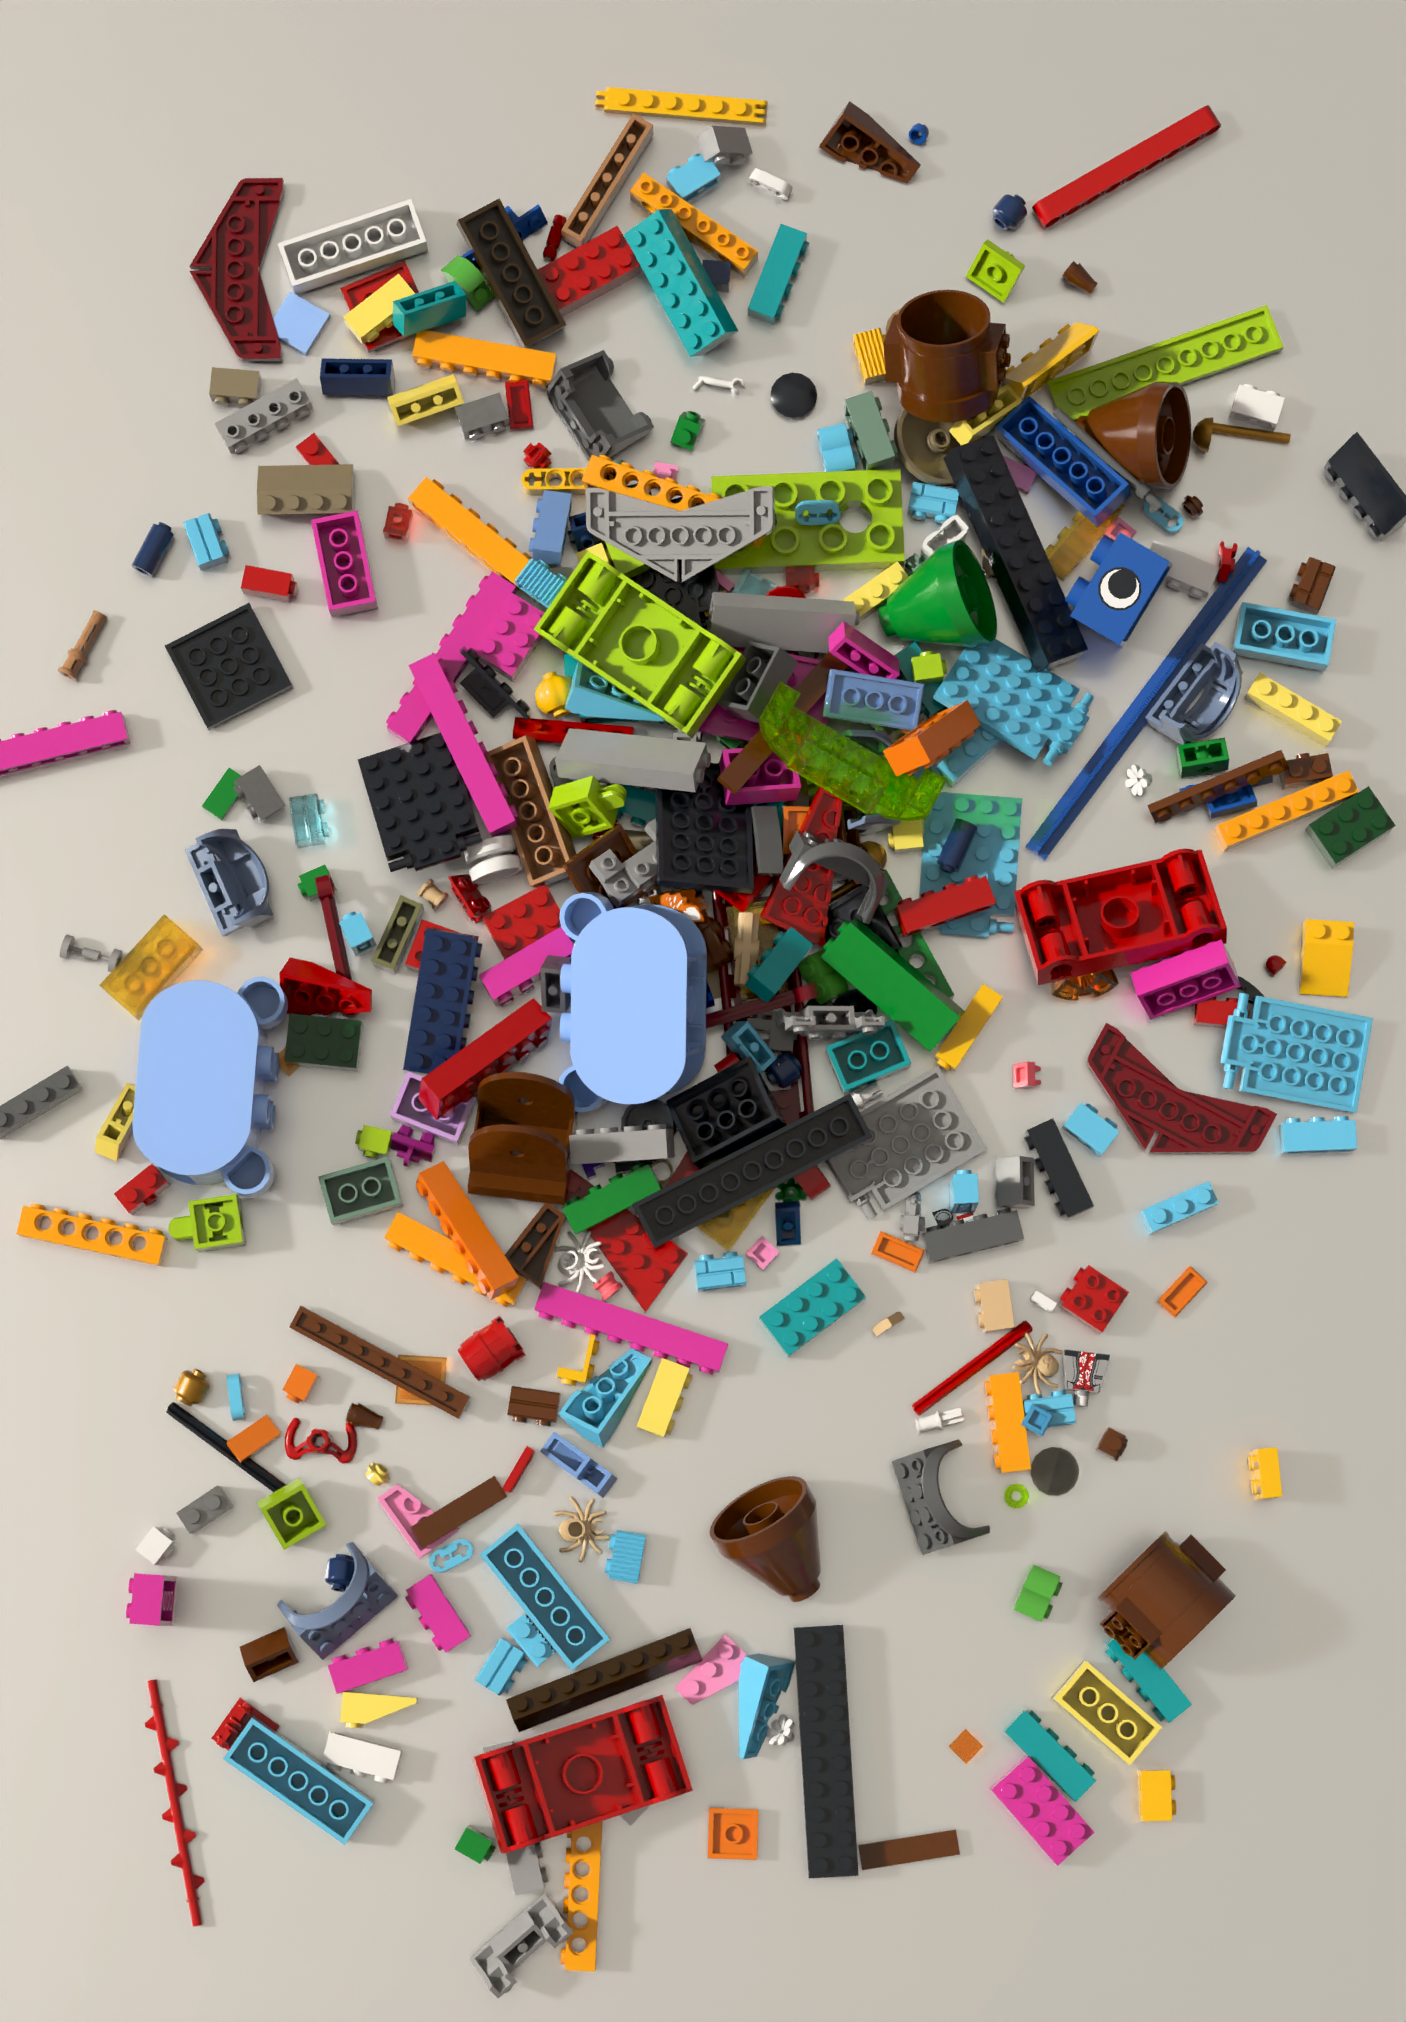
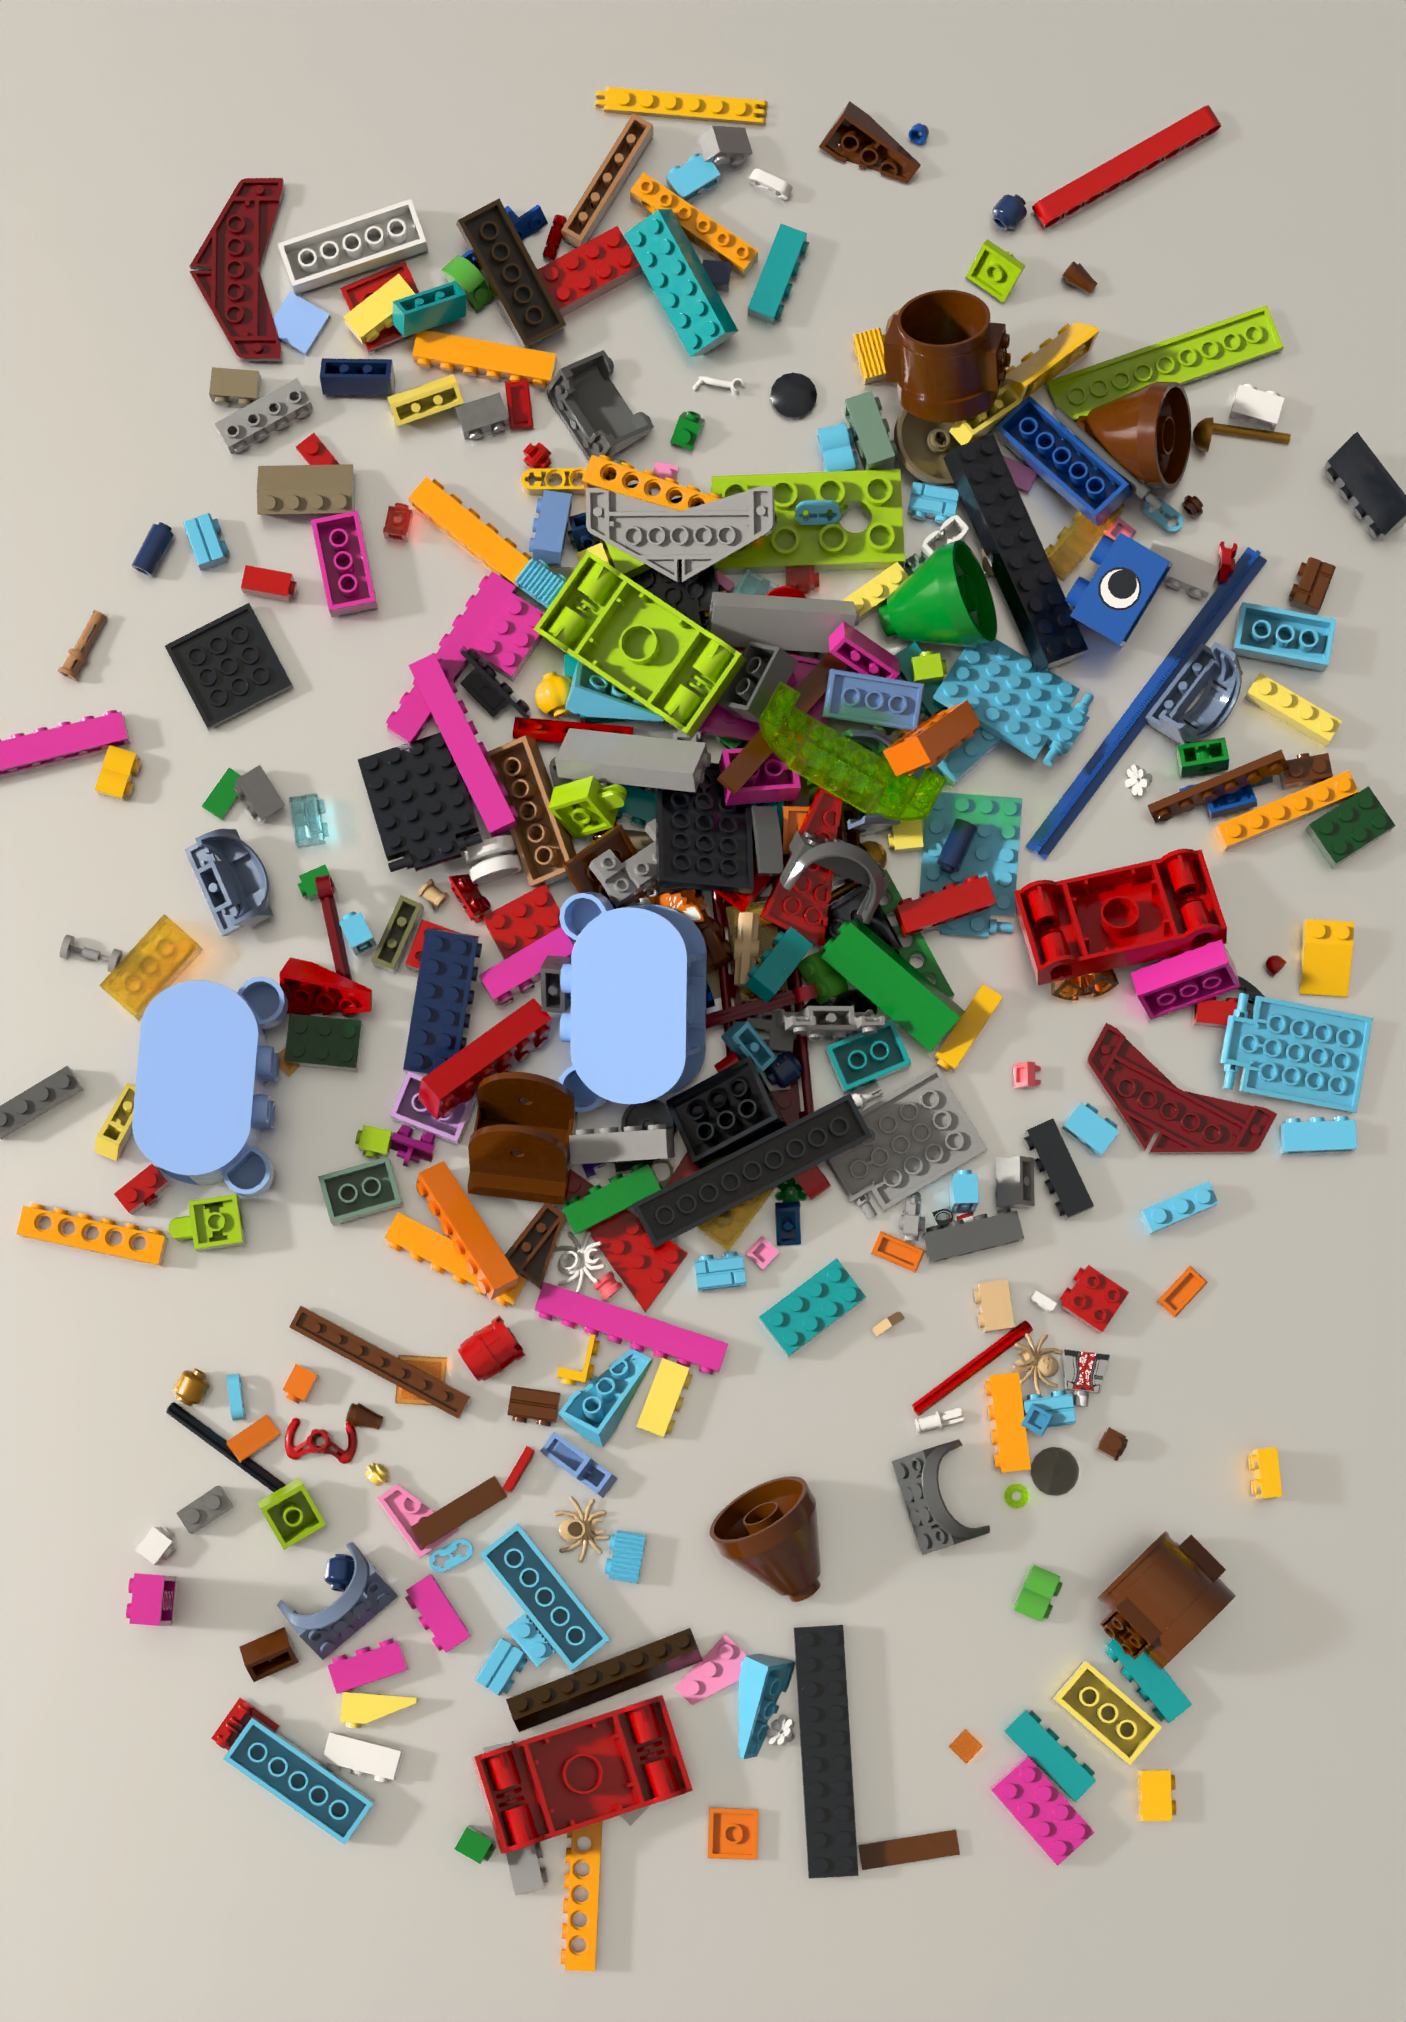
(117, 773): none -> yellow brick
(174, 1813): red plant -> none
(518, 1941): light grey bracket -> none

